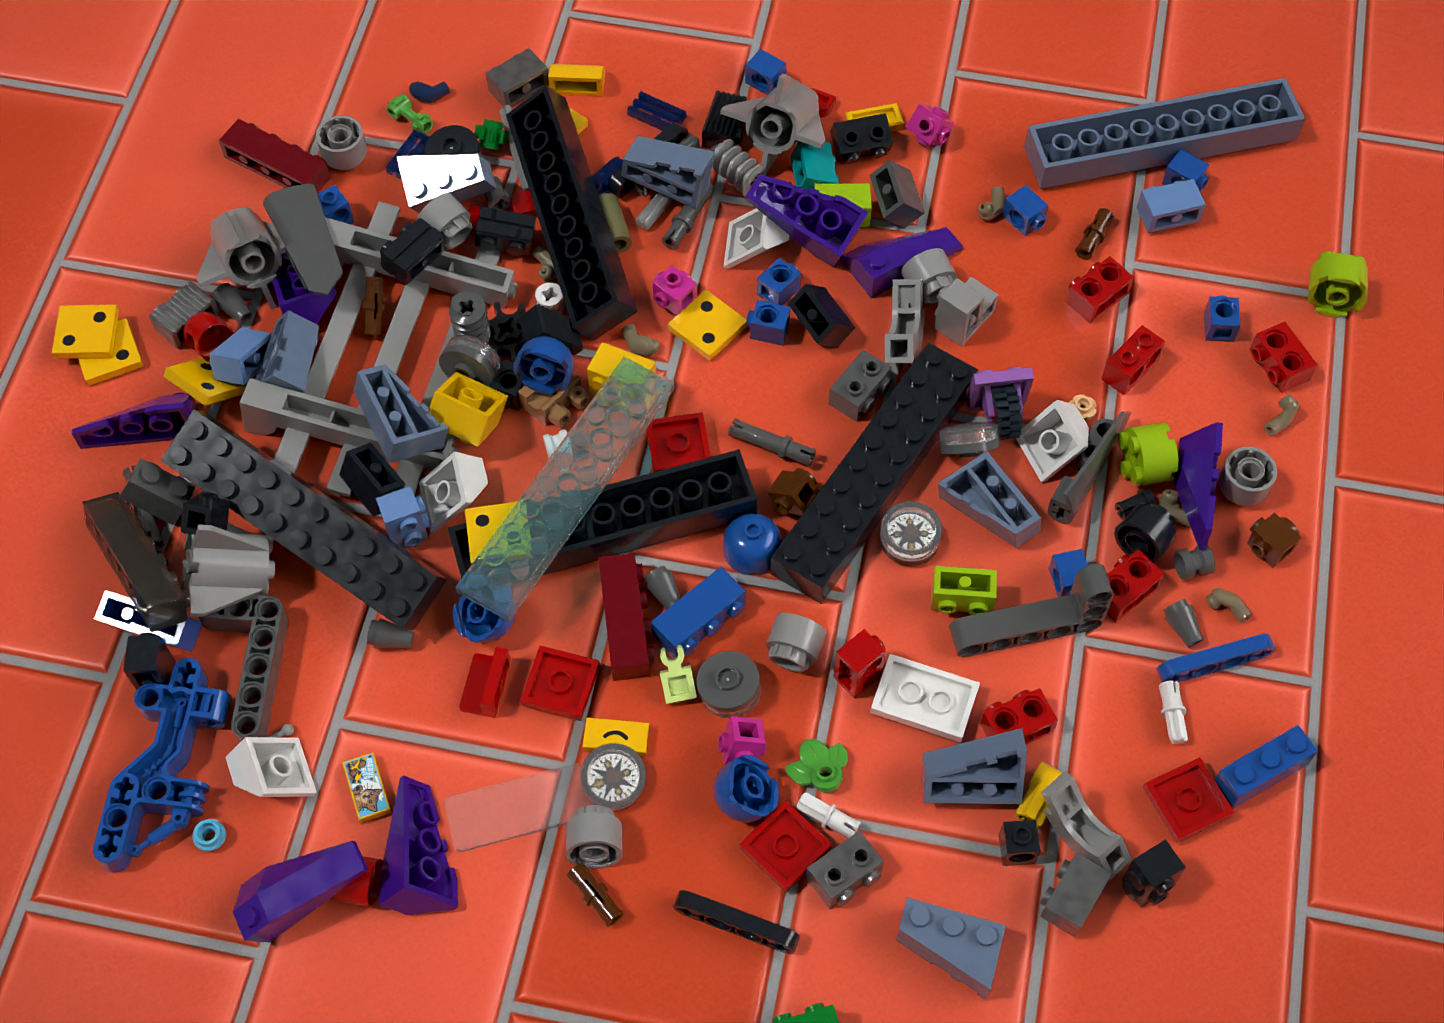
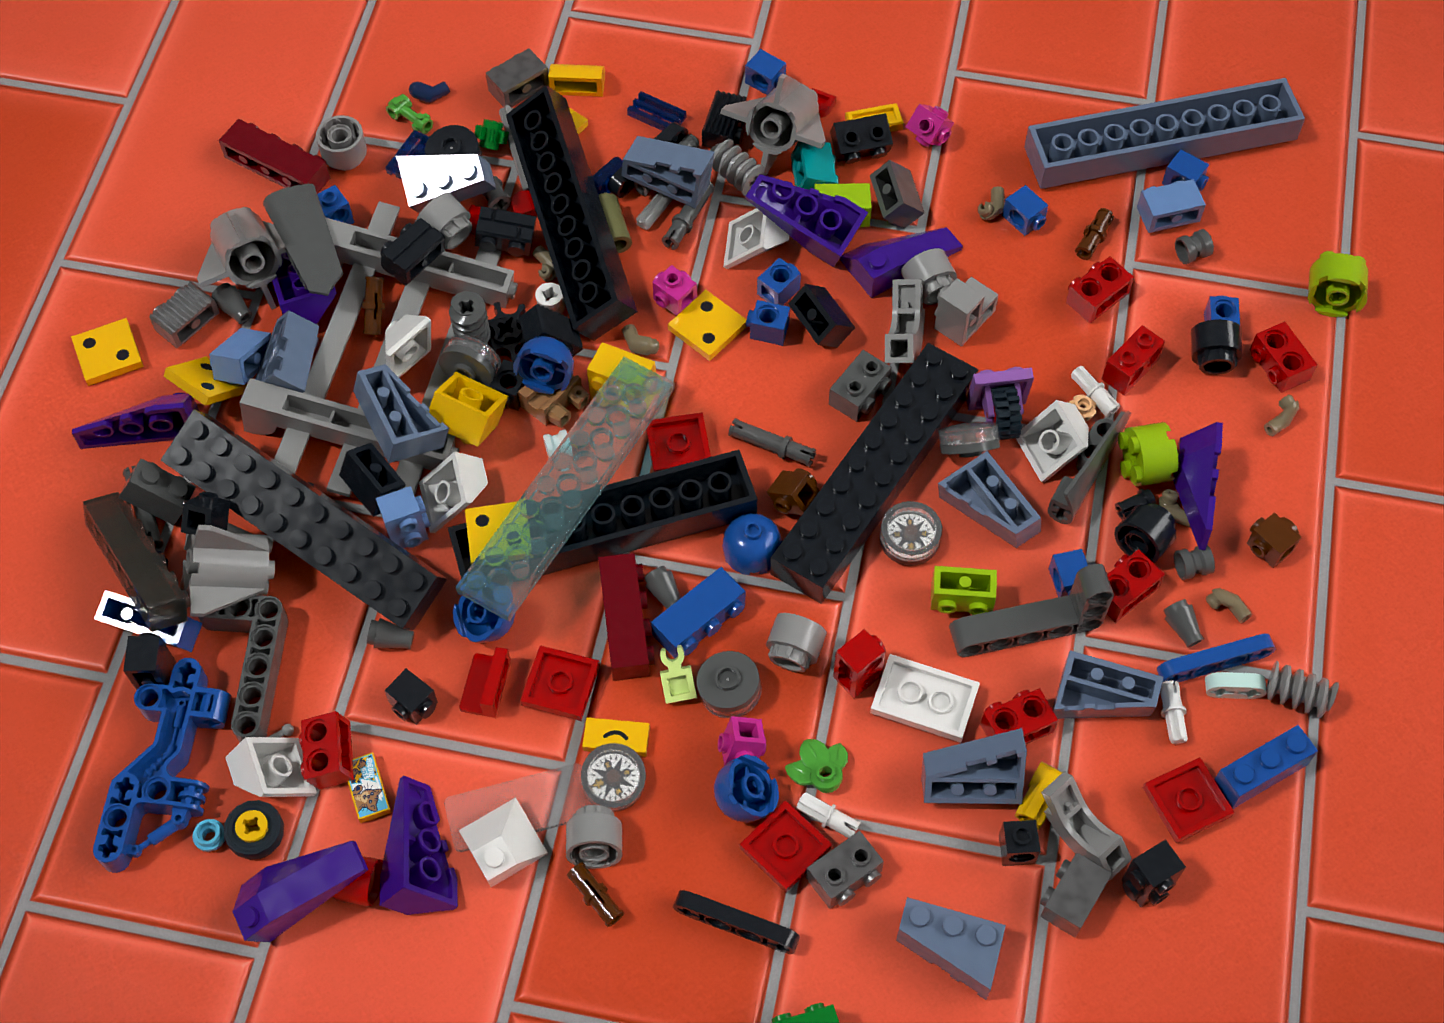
(85, 331): yellow tile -> none
(205, 331): red helmet -> none
(261, 839): none -> black wheel
(332, 749): none -> red brick
(407, 342): none -> white slope
(411, 697): none -> black brick
(503, 842): none -> white slope
(1095, 391): none -> white axle
(1104, 689): none -> wedge
(1195, 246): none -> dark grey wheel
(1216, 346): none -> black piece
(1235, 685): none -> light aqua beam
(1247, 476): light grey piece -> none
(1301, 690): none -> light grey piece

